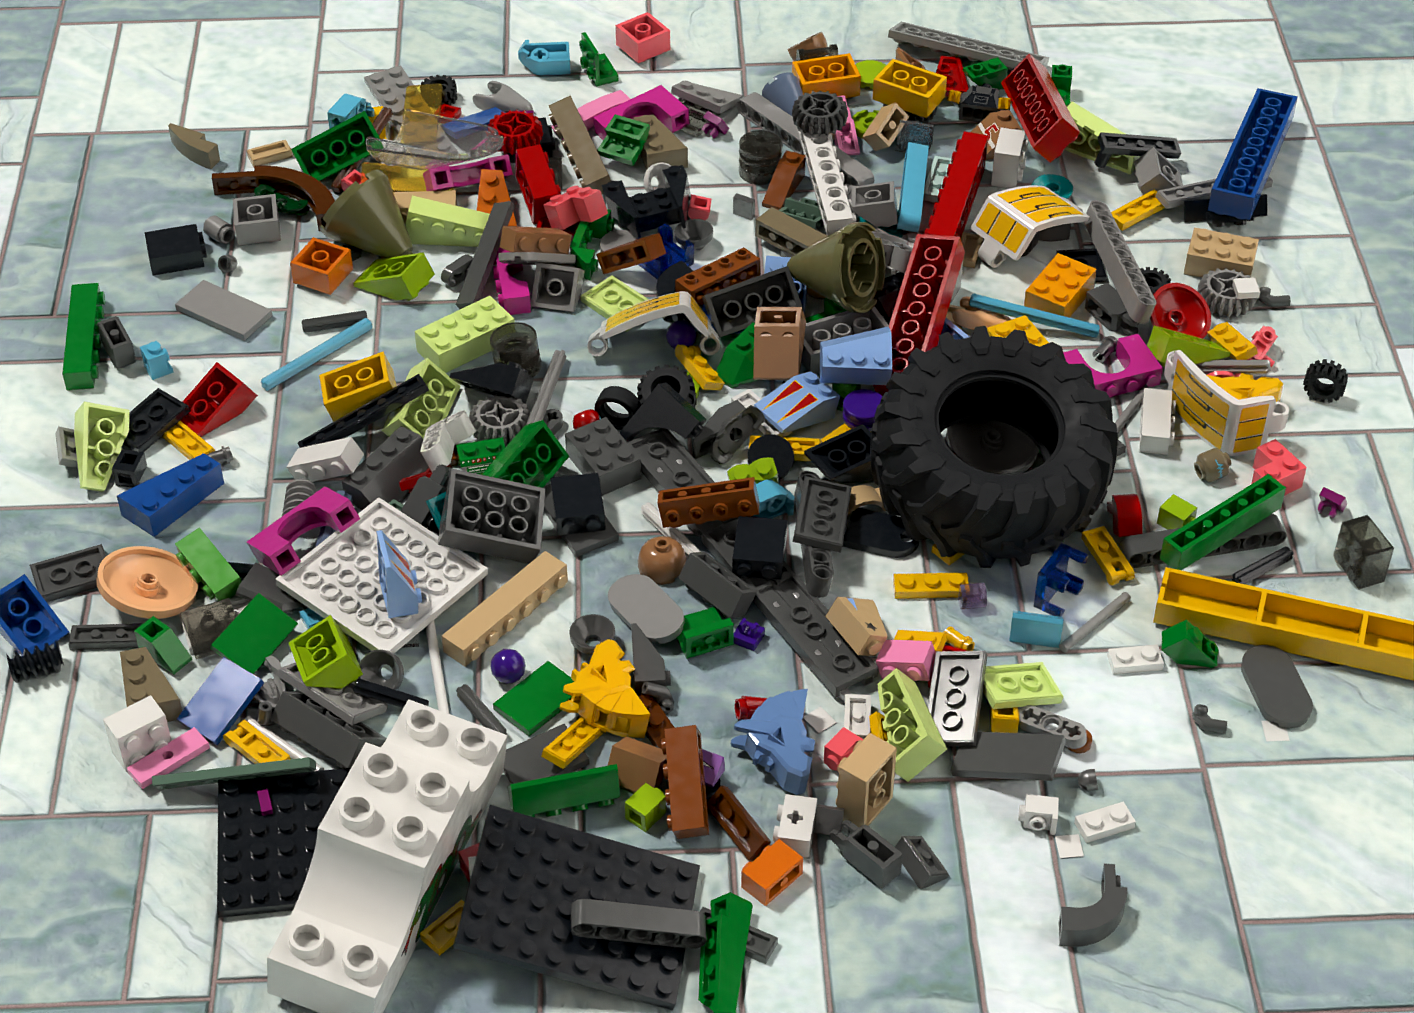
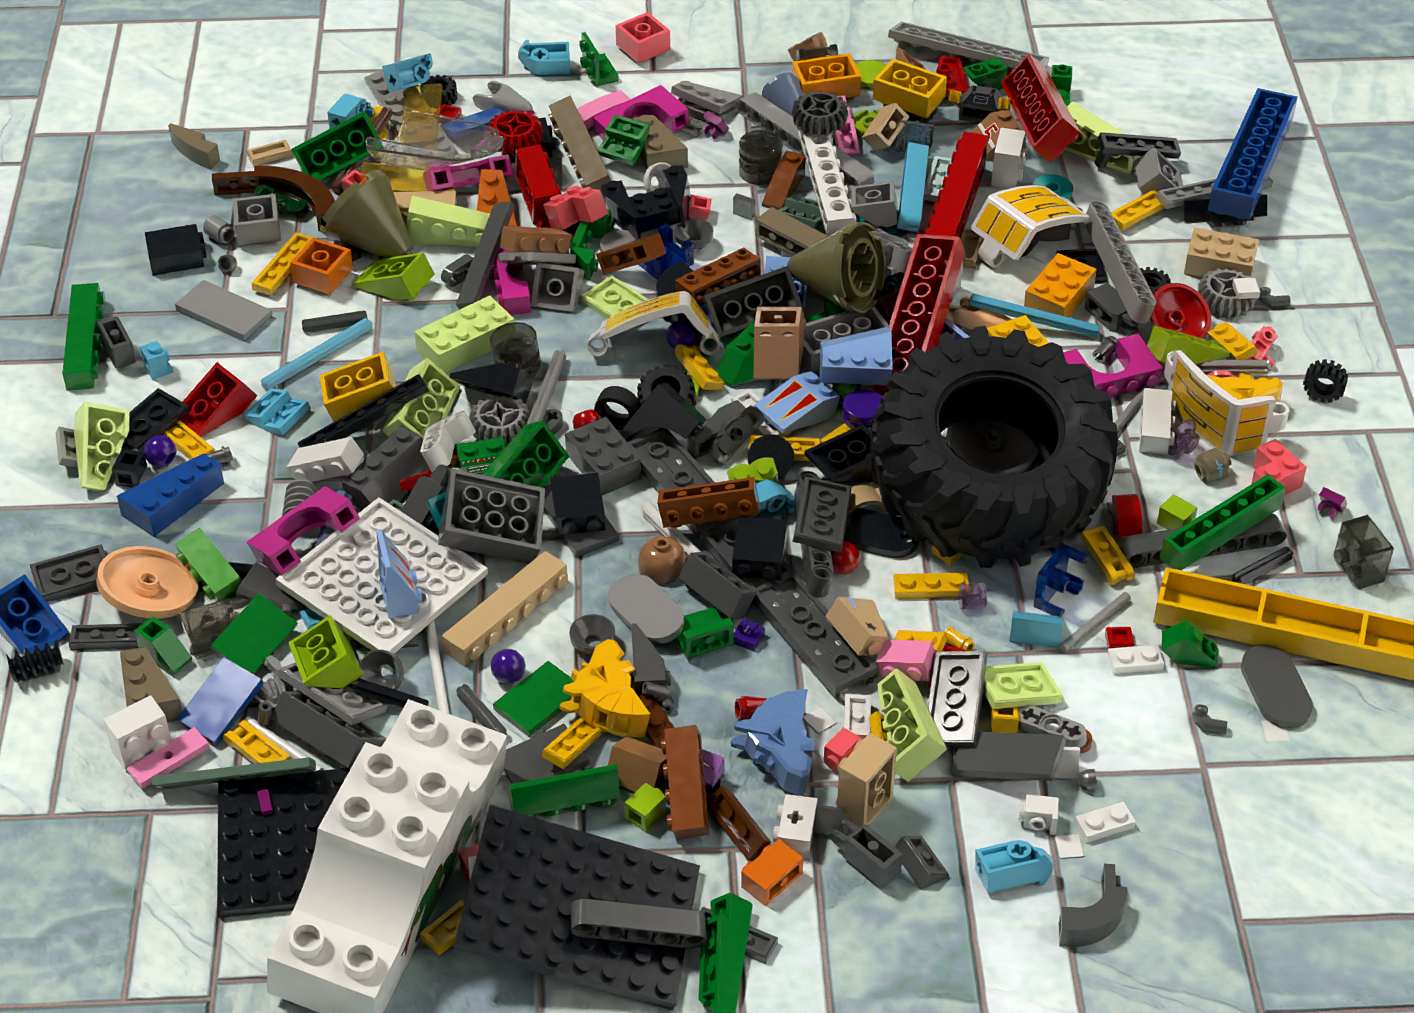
(160, 451): none -> dark purple piece
(276, 411): none -> medium azure slope
(279, 267): none -> yellow plate
(408, 72): none -> medium azure piece
(847, 560): none -> red piece
(1012, 865): none -> medium azure piece
(1069, 764): none -> white slope
(1119, 637): none -> red tile
(1185, 438): none -> piece

